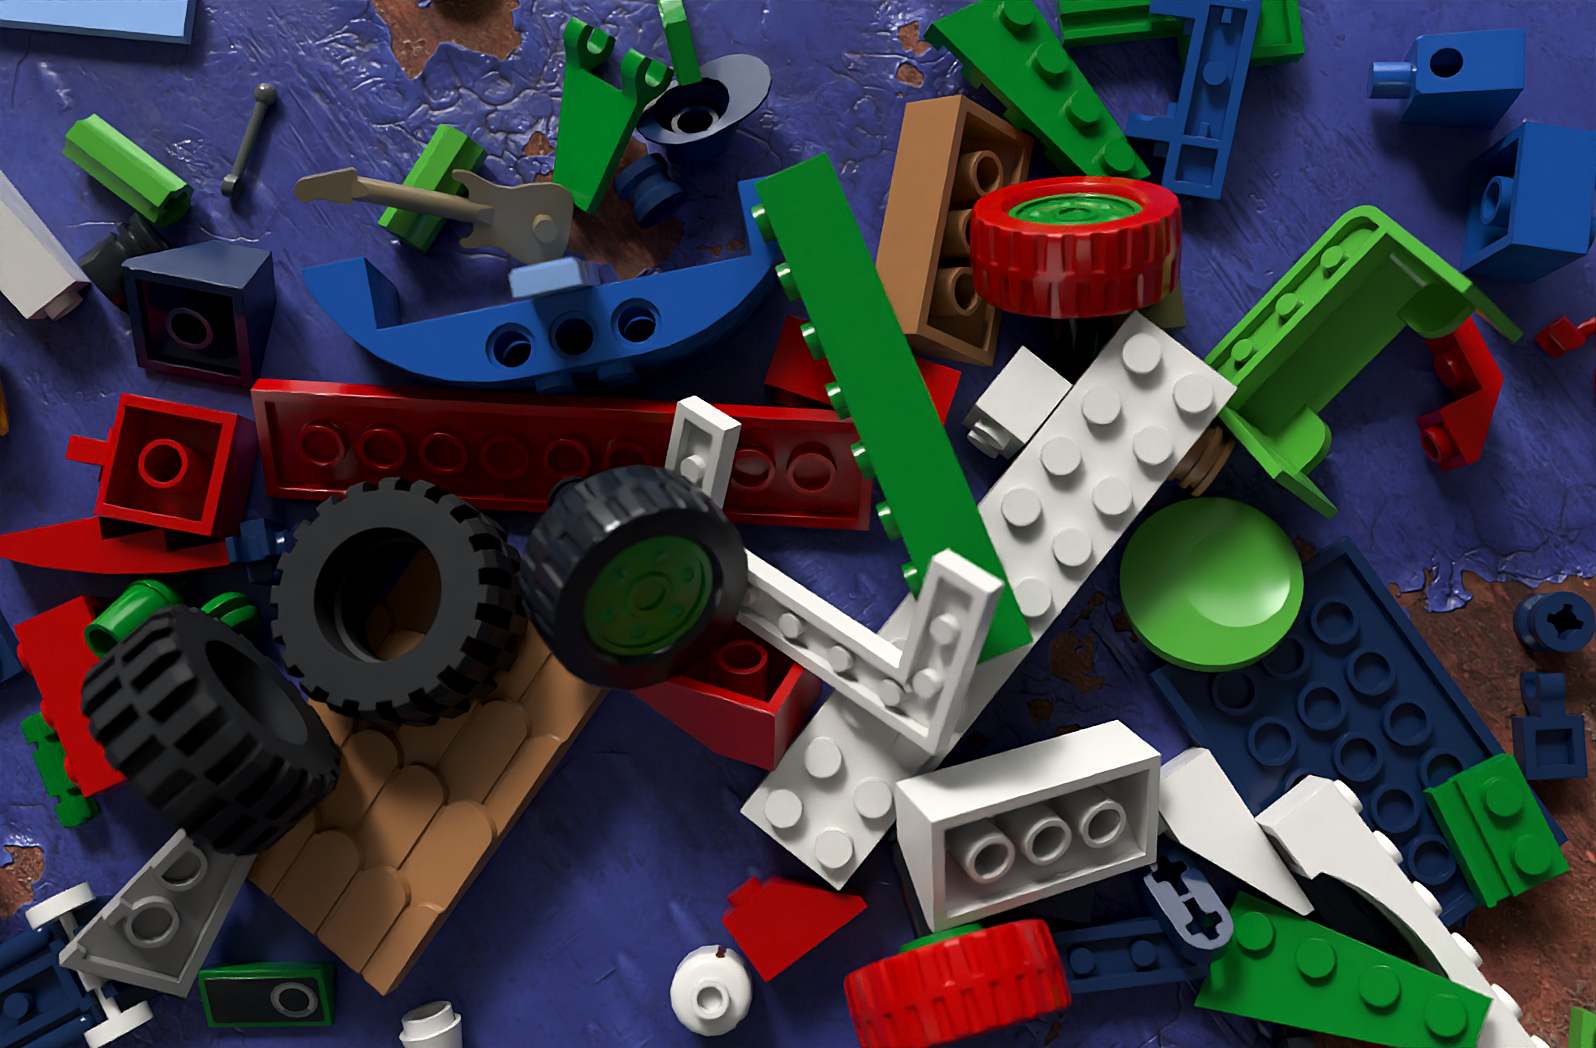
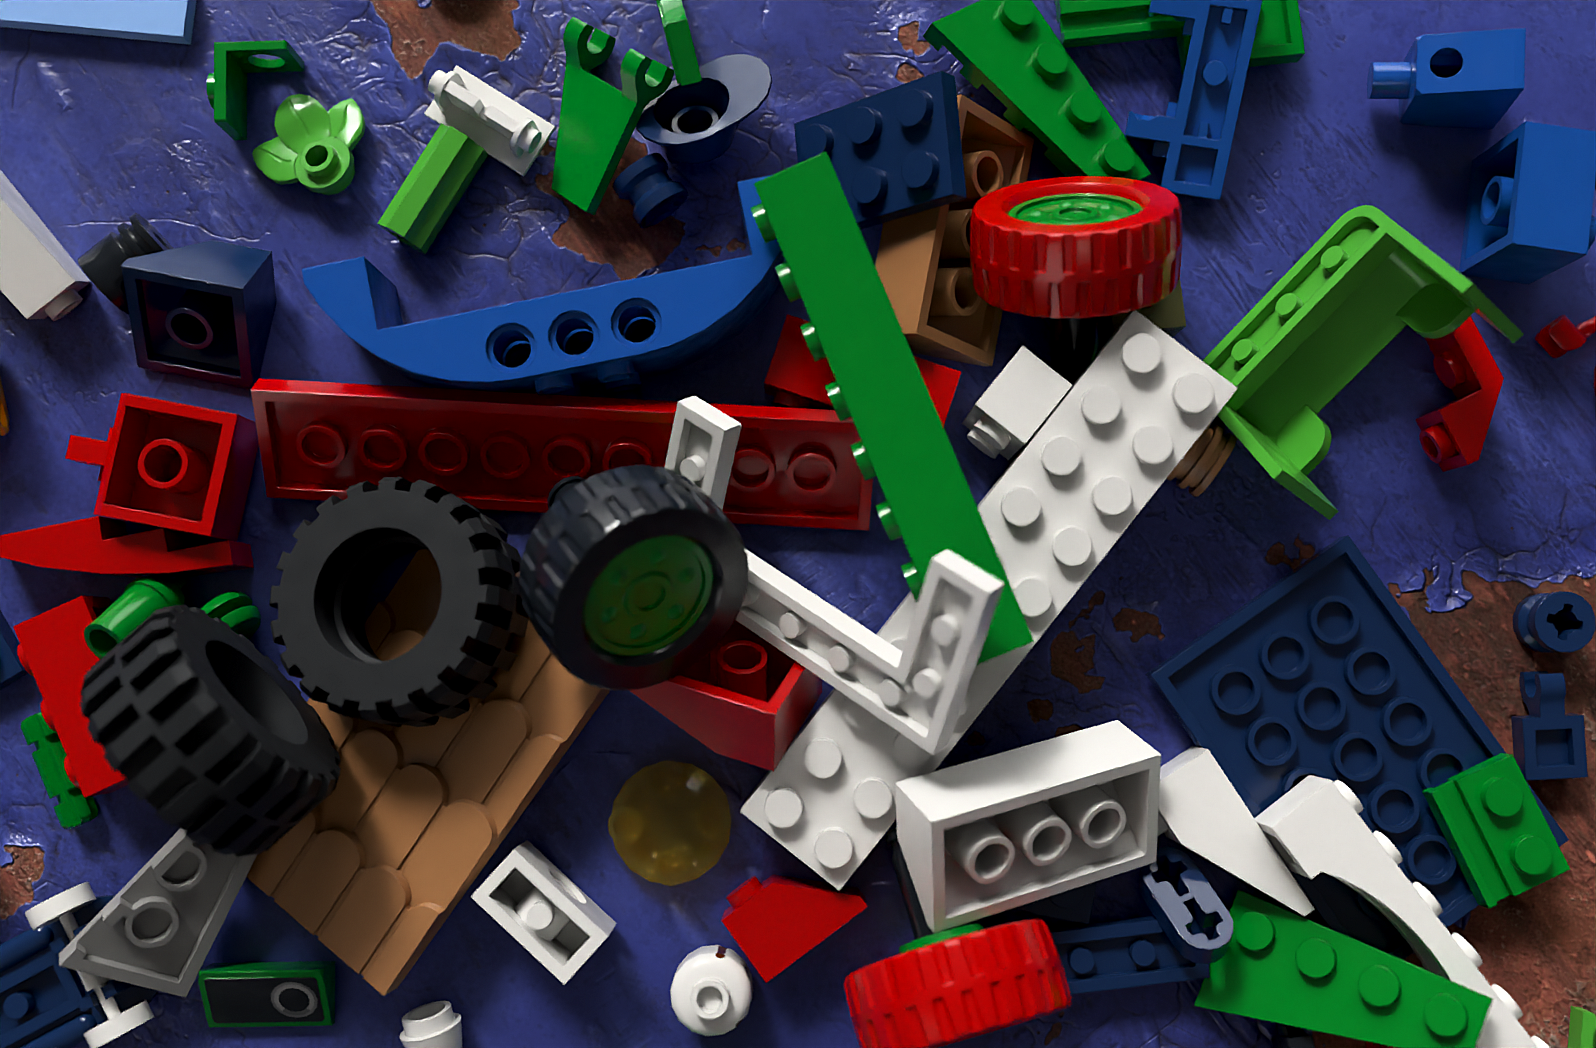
(127, 171): bright green axle -> none
(229, 81): none -> green bracket
(232, 184): dark grey hinge -> none
(260, 549): dark blue plate -> none
(312, 144): none -> bright green plate
(489, 118): none -> white hinge
(522, 220): dark tan piece -> none
(544, 911): none -> white brick
(553, 278): light blue tile -> none
(670, 822): none -> clear yellow dish
(892, 149): none -> dark blue plate
(1210, 584): bright green piece -> none

